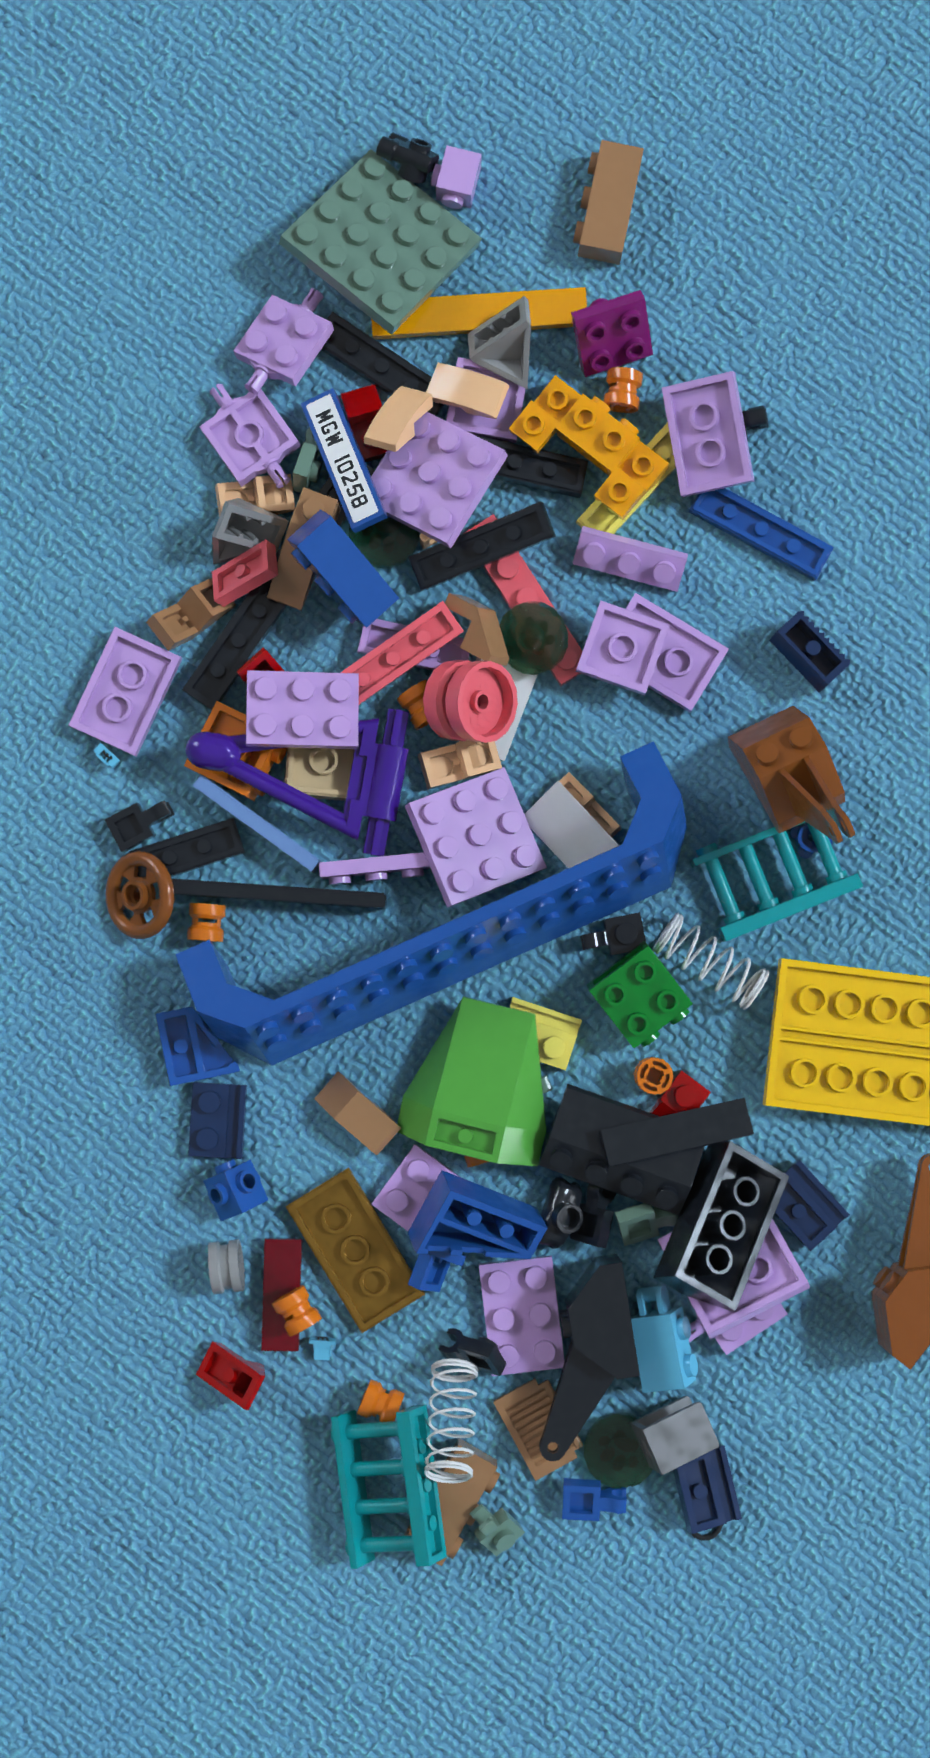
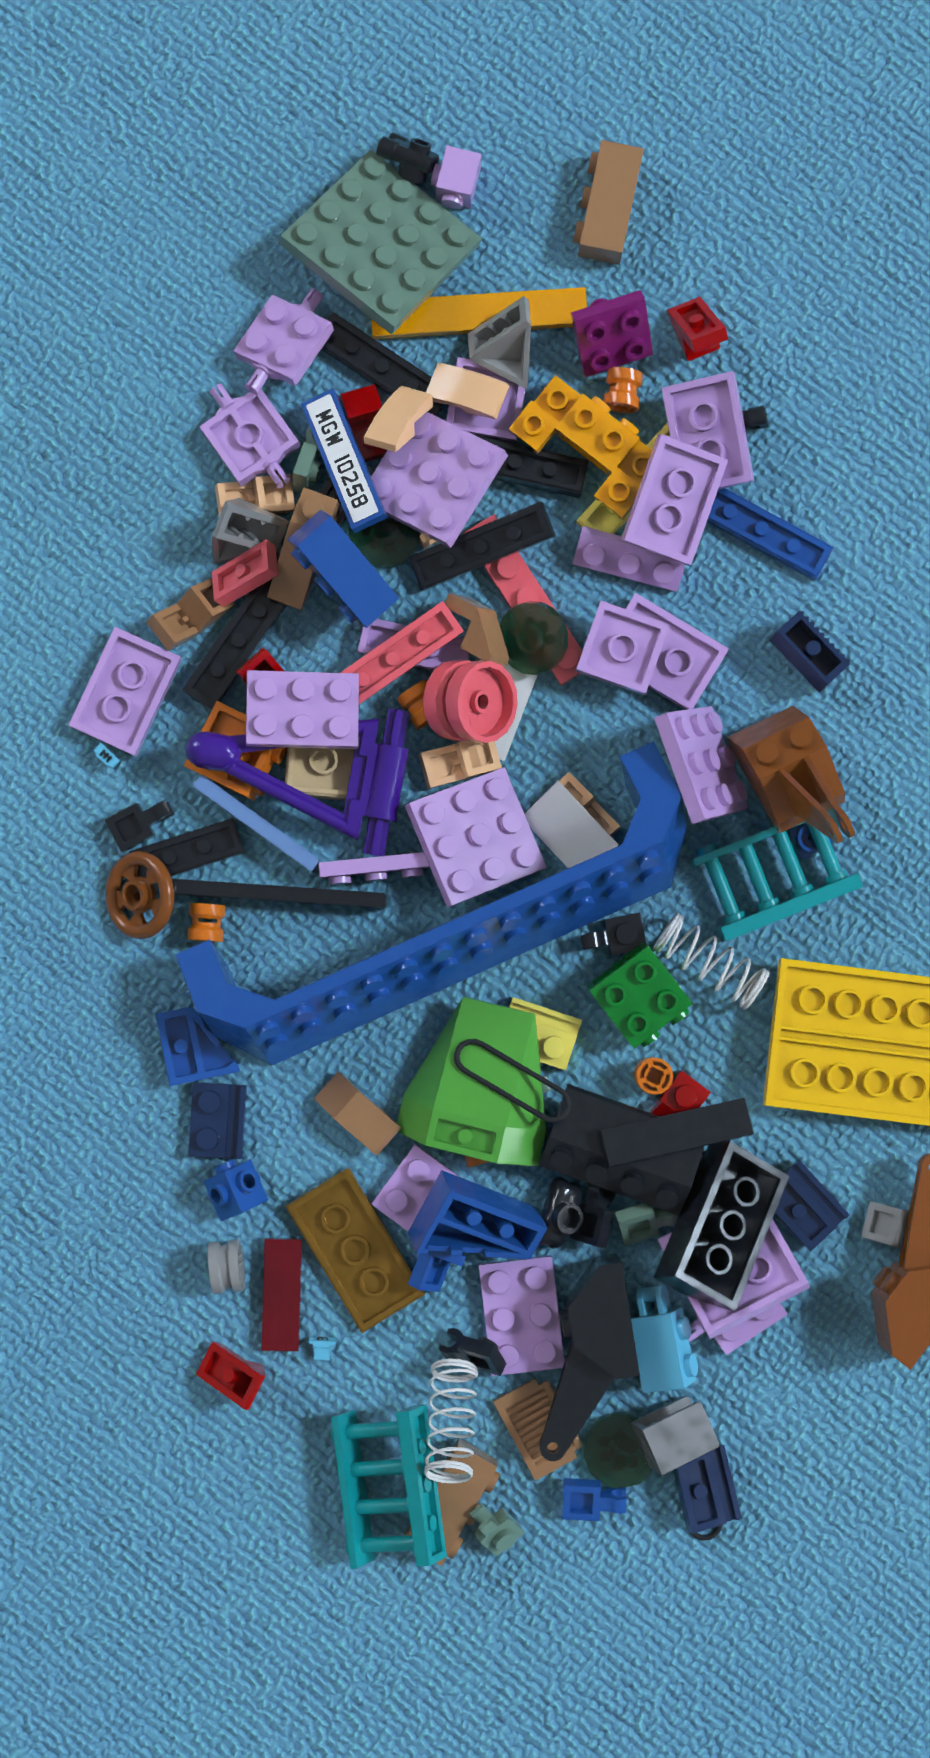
(296, 1310): orange wheel -> none
(379, 1403): orange wheel -> none
(503, 1093): none -> black piece
(674, 499): none -> lavender plate
(697, 328): none -> red slope
(702, 763): none -> lavender plate
(884, 1224): none -> light grey plate

